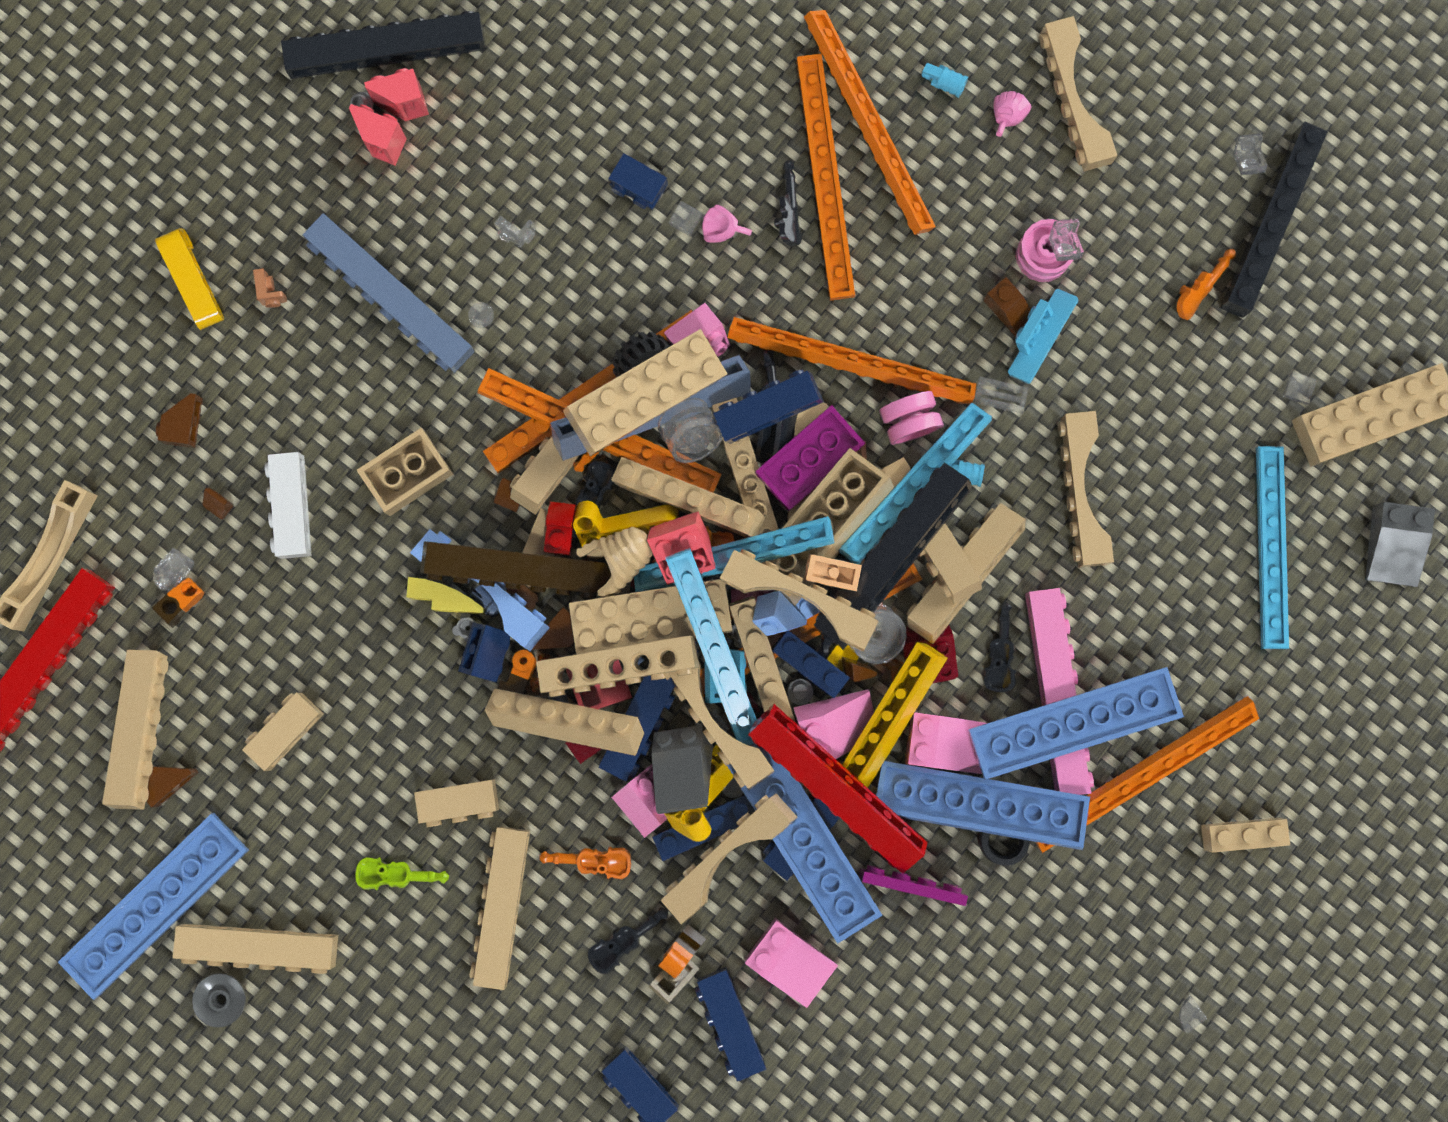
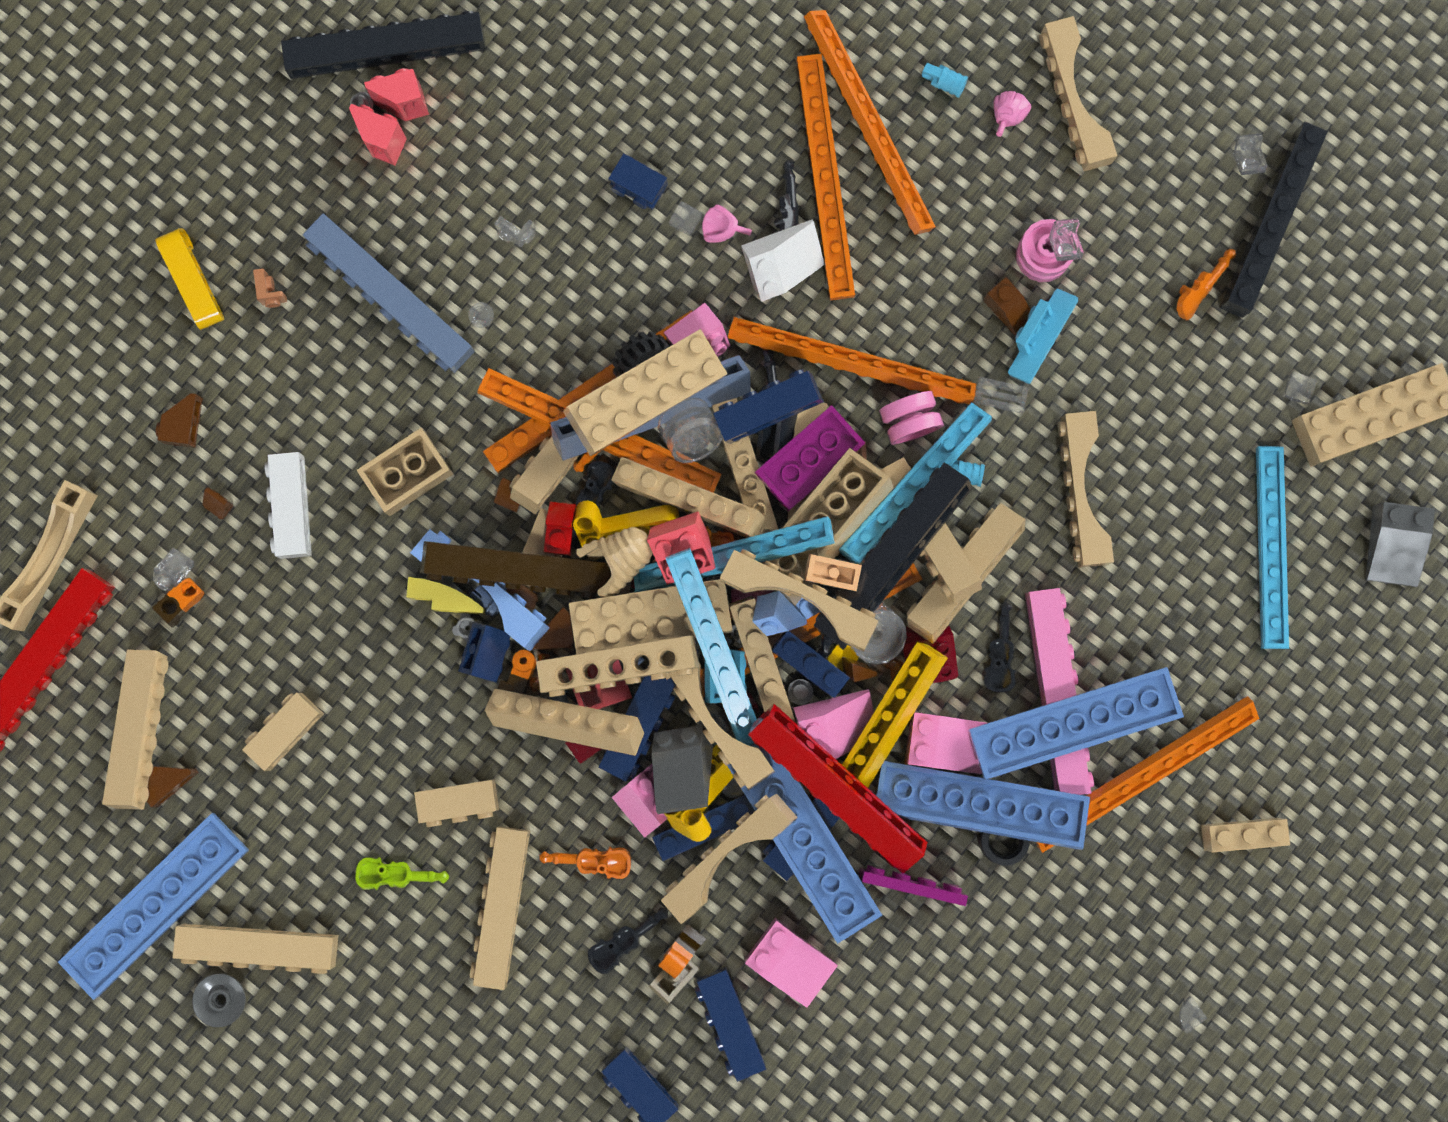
(783, 259): none -> white slope

